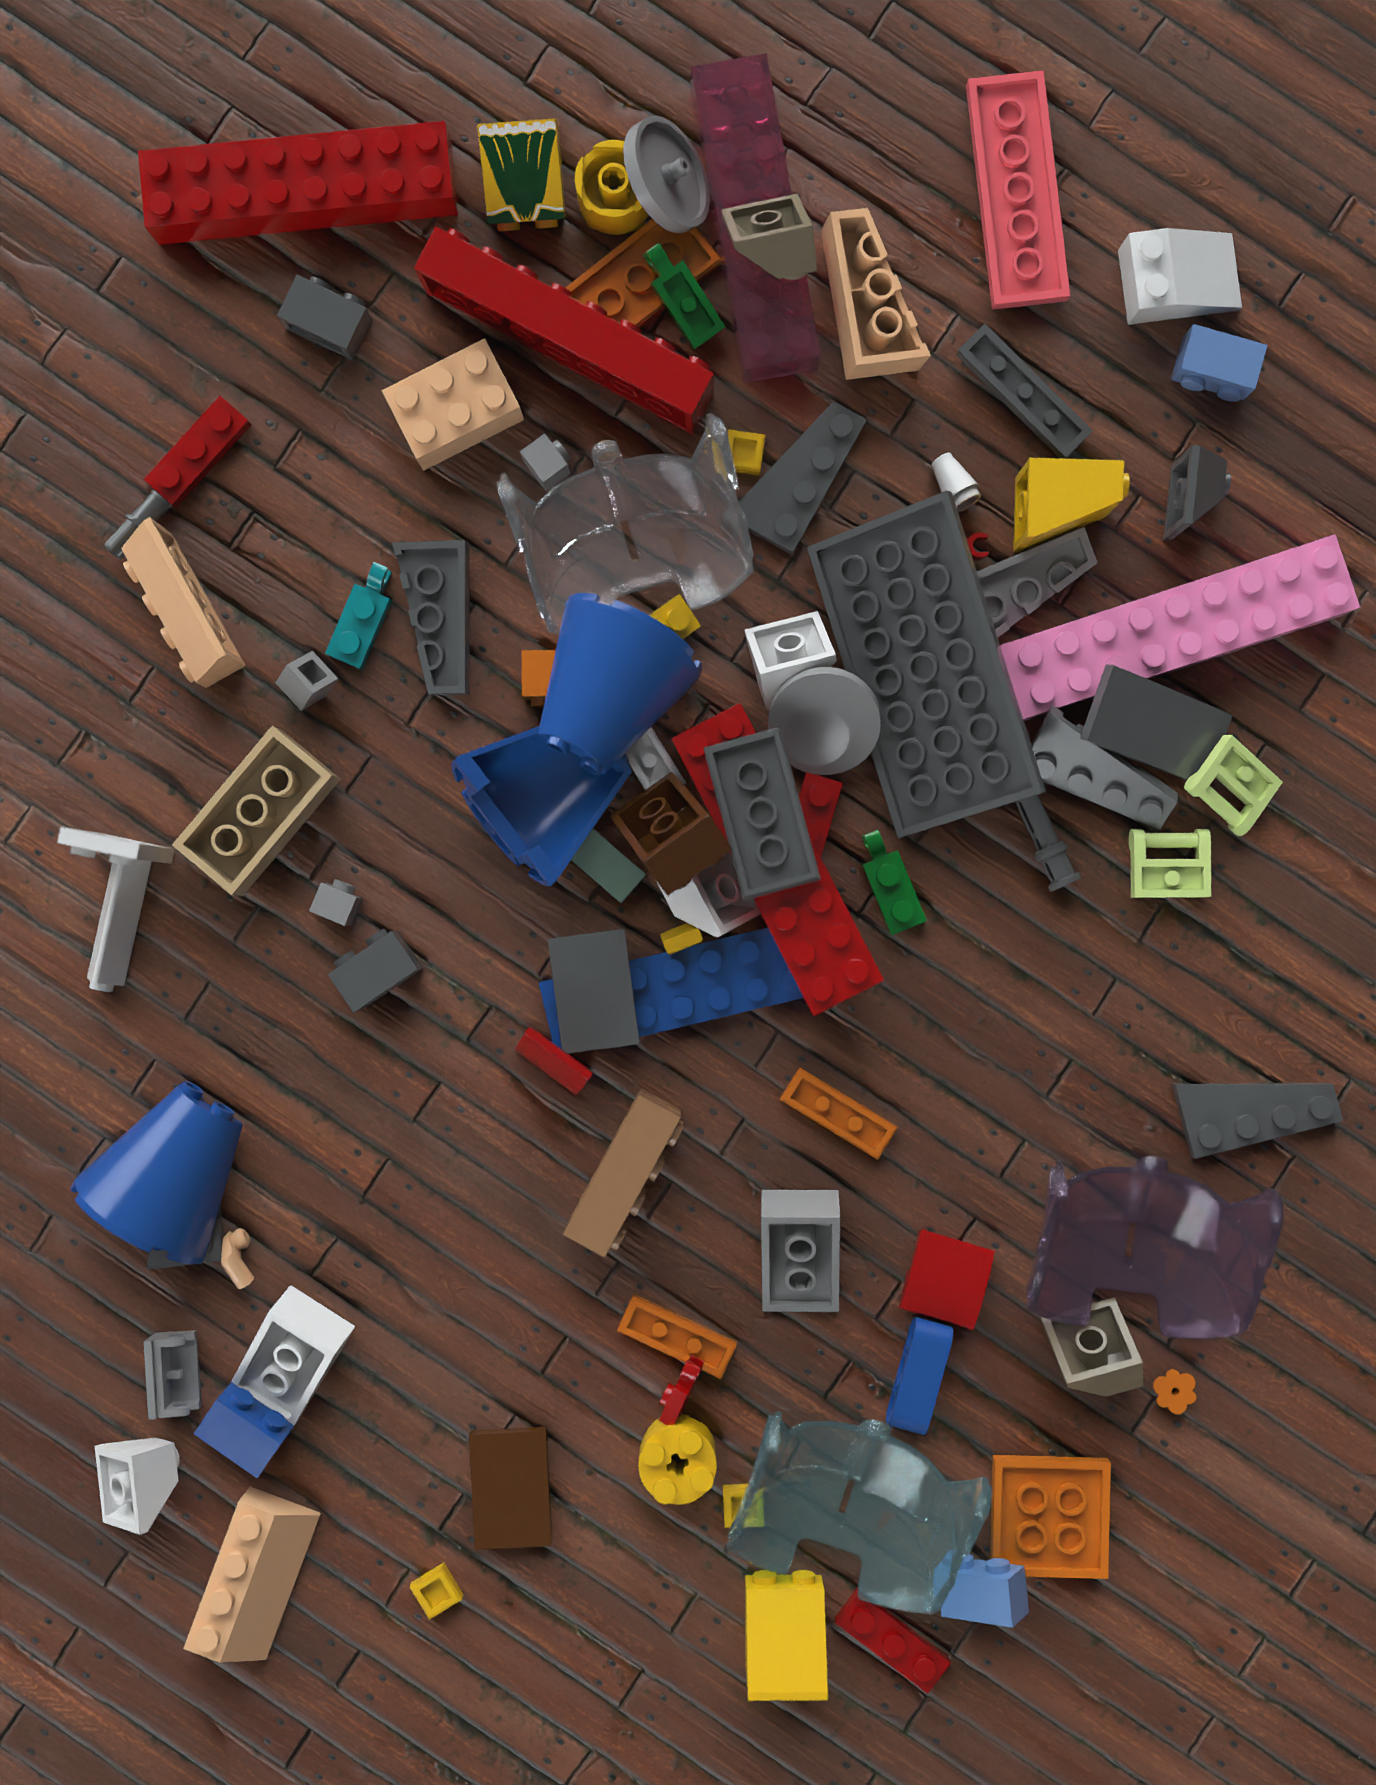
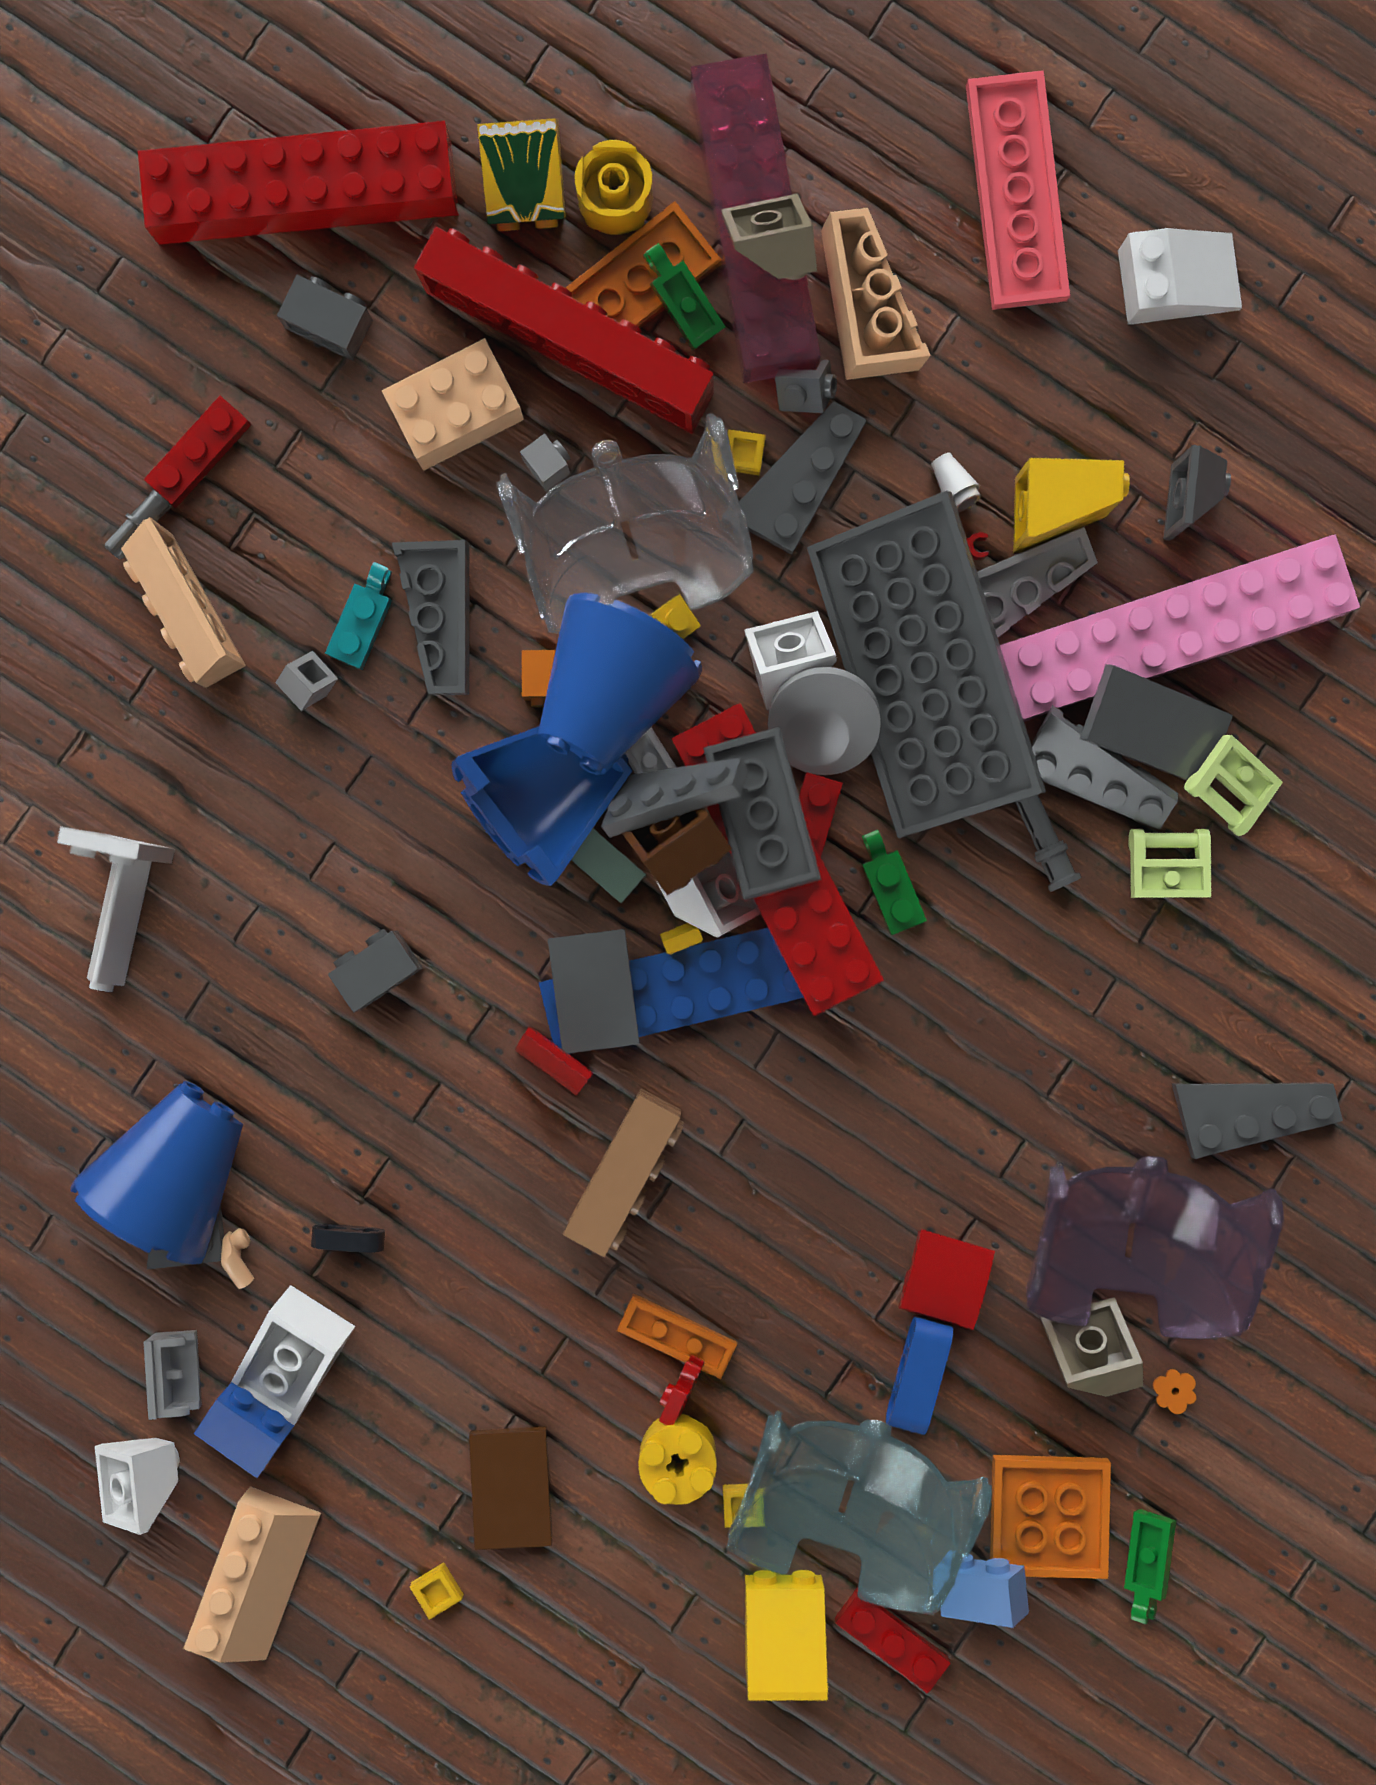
(256, 812): tan brick -> none
(337, 902): light grey plate -> none
(348, 1238): none -> black beam
(666, 174): light grey piece -> none
(672, 792): none -> dark grey wing
(800, 1250): light grey slope -> none
(806, 389): none -> dark grey bracket
(838, 1113): orange tile -> none
(1023, 392): dark grey plate -> none
(1149, 1562): none -> green plate
(1218, 363): medium blue brick -> none

